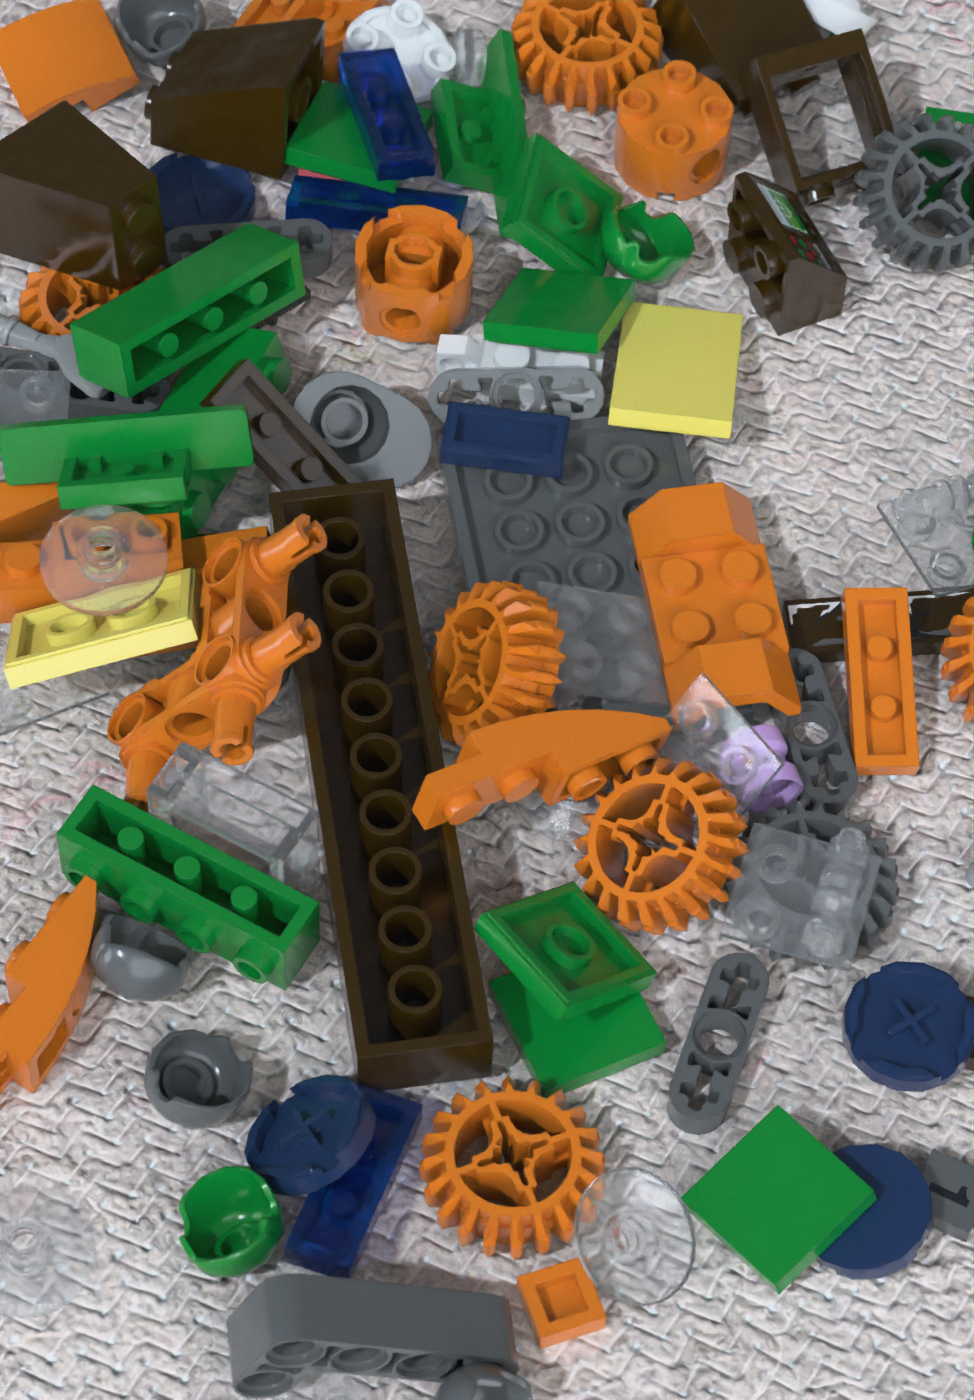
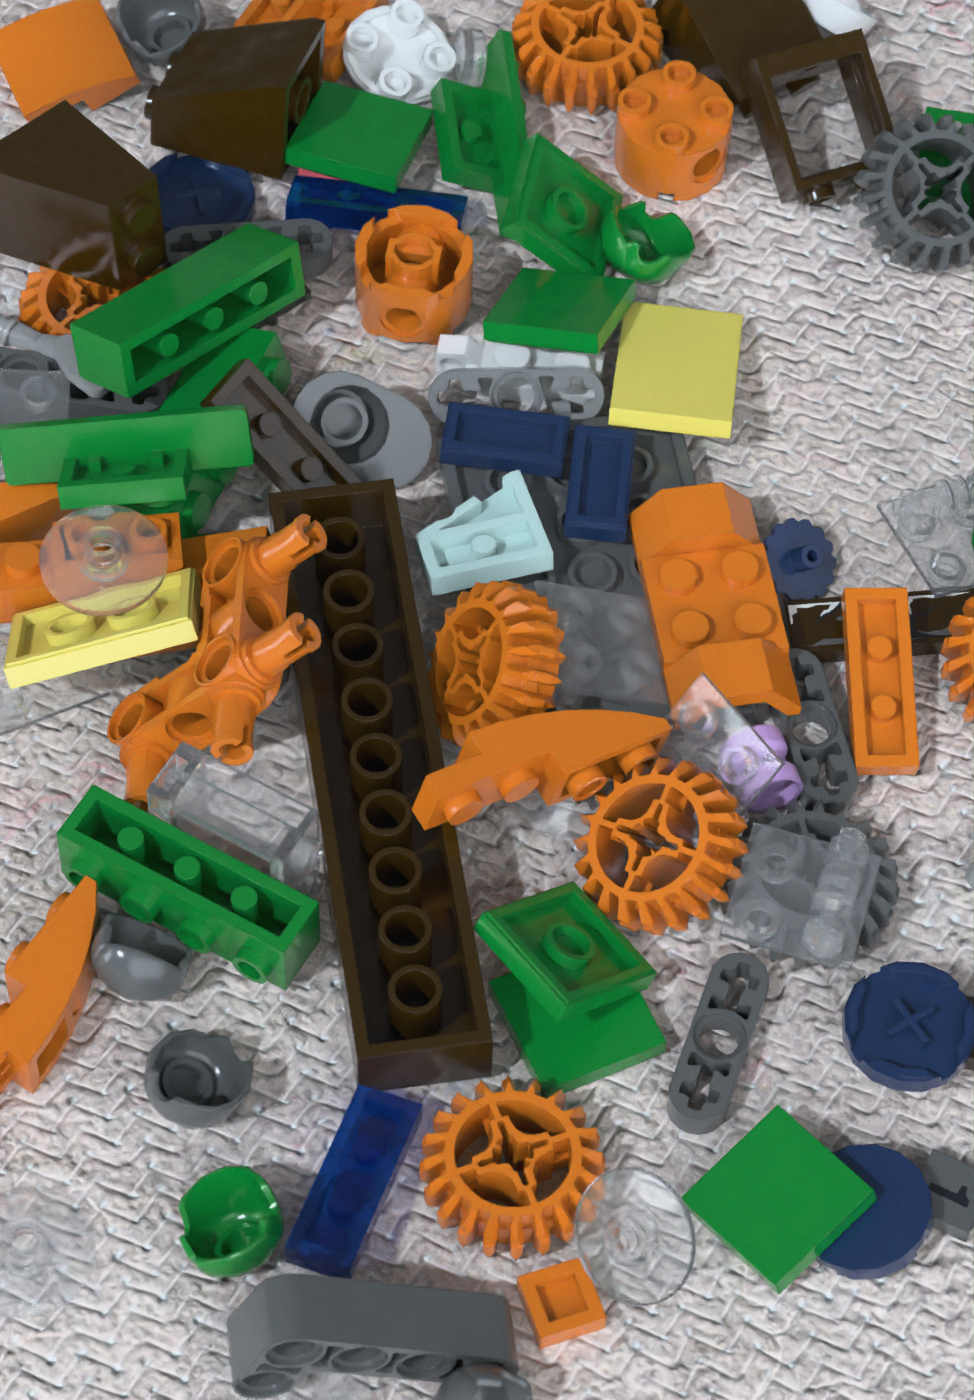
(311, 1135): dark blue tile -> none
(386, 114): clear blue plate -> none
(485, 541): none -> light aqua wing
(599, 484): none -> dark blue tile
(781, 256): dark brown slope -> none
(799, 559): none -> dark blue piece

